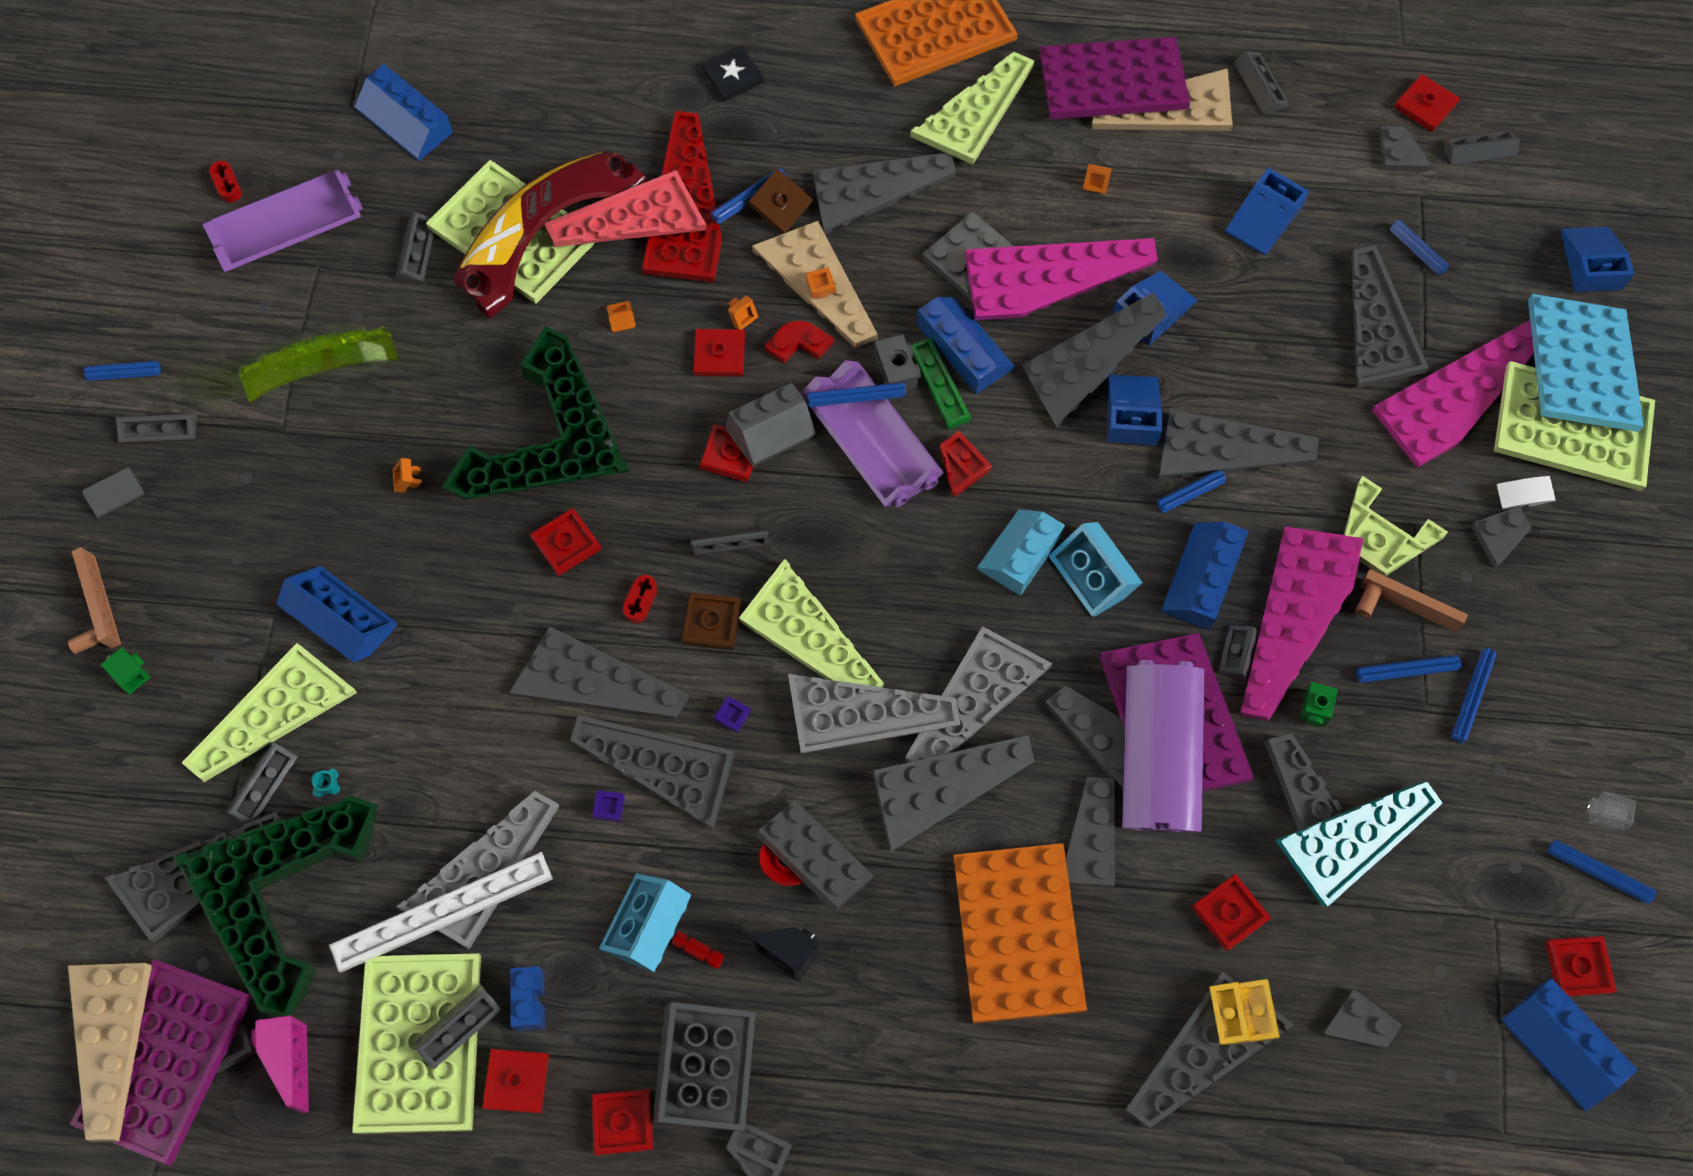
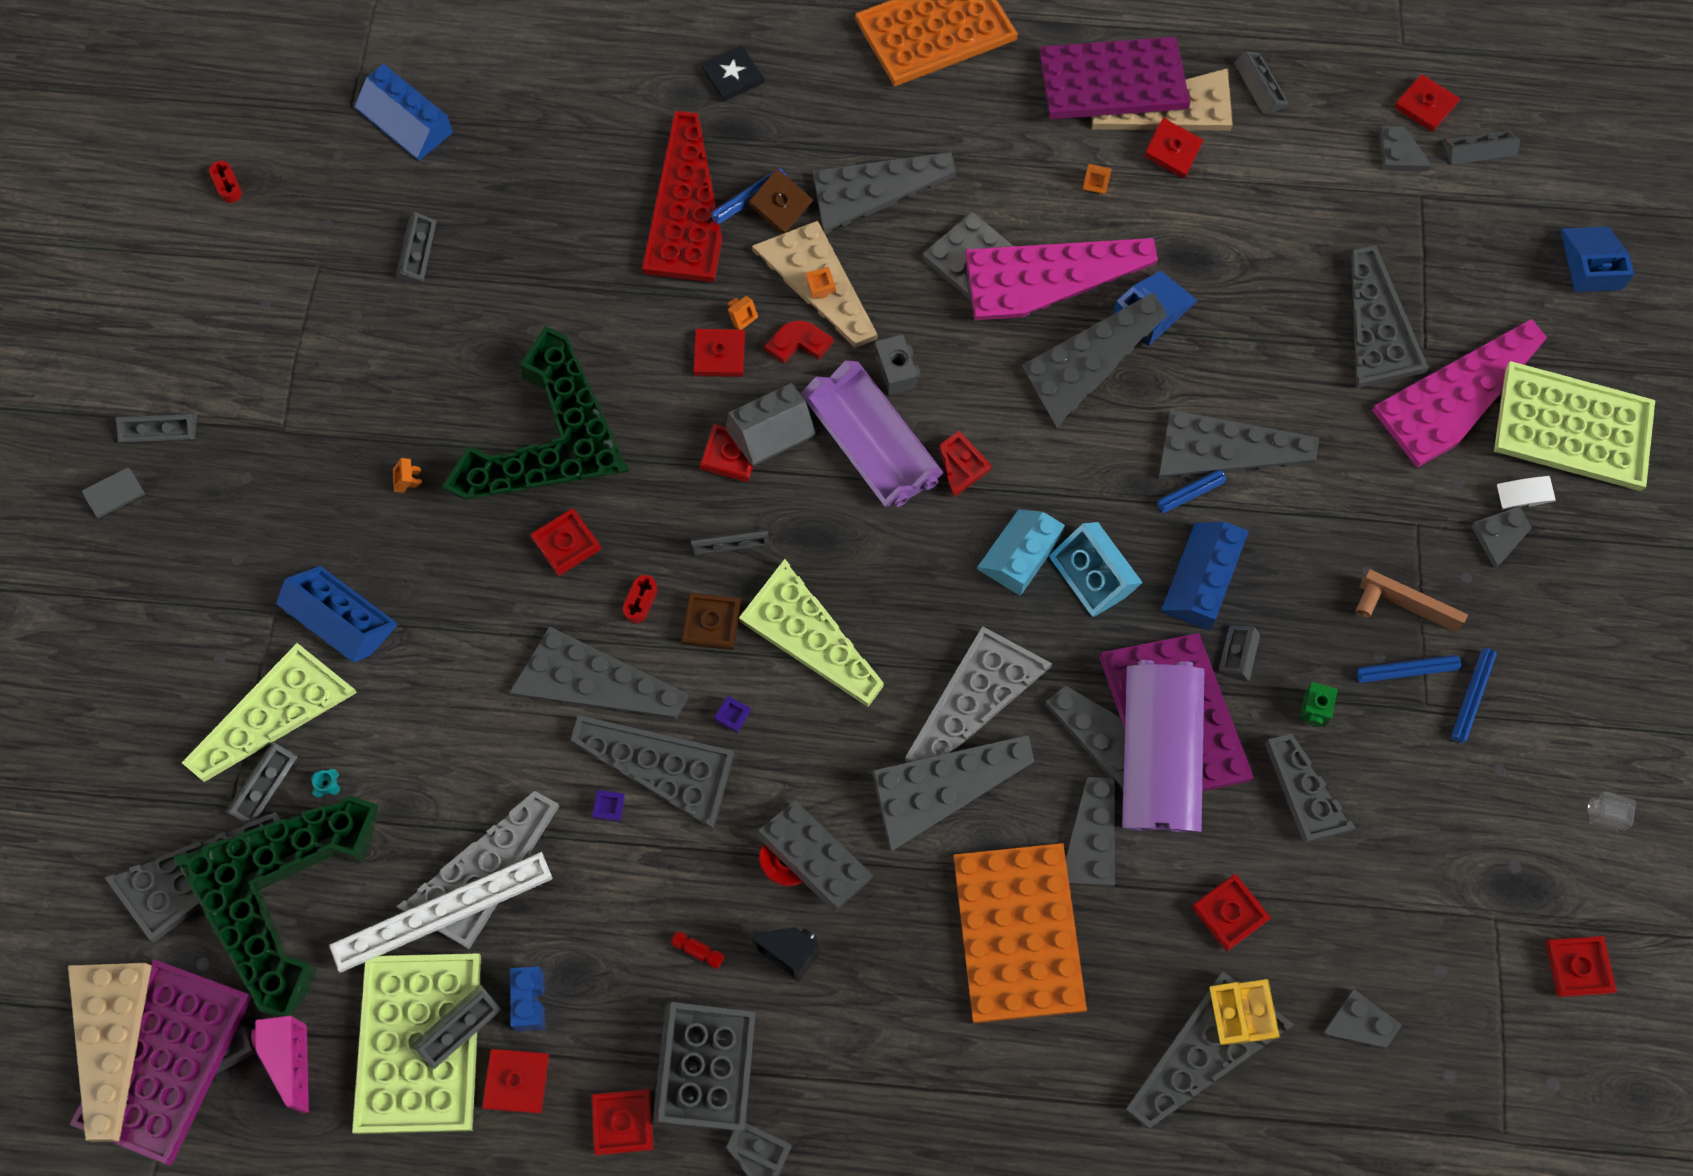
(98, 605): nougat piece -> none
(122, 370): blue axle -> none
(126, 670): green brick -> none
(282, 219): medium lavender cylinder -> none
(315, 356): clear neon green windscreen -> none
(476, 203): yellowish green plate -> none
(504, 238): dark red panel -> none
(620, 316): orange slope -> none
(642, 211): coral wing -> none
(645, 921): medium azure slope -> none
(848, 713): light grey wing -> none
(856, 394): blue axle -> none
(940, 384): green tile -> none
(963, 342): blue slope -> none
(974, 113): yellowish green wing -> none
(1133, 410): blue slope -> none
(1173, 148): none -> red plate
(1267, 211): blue slope -> none
(1305, 594): dark pink wing -> none
(1347, 845): wing -> none
(1384, 544): yellowish green wing -> none
(1419, 247): blue axle -> none
(1568, 1045): blue slope -> none
(1584, 363): medium azure plate -> none
(1601, 871): blue axle -> none

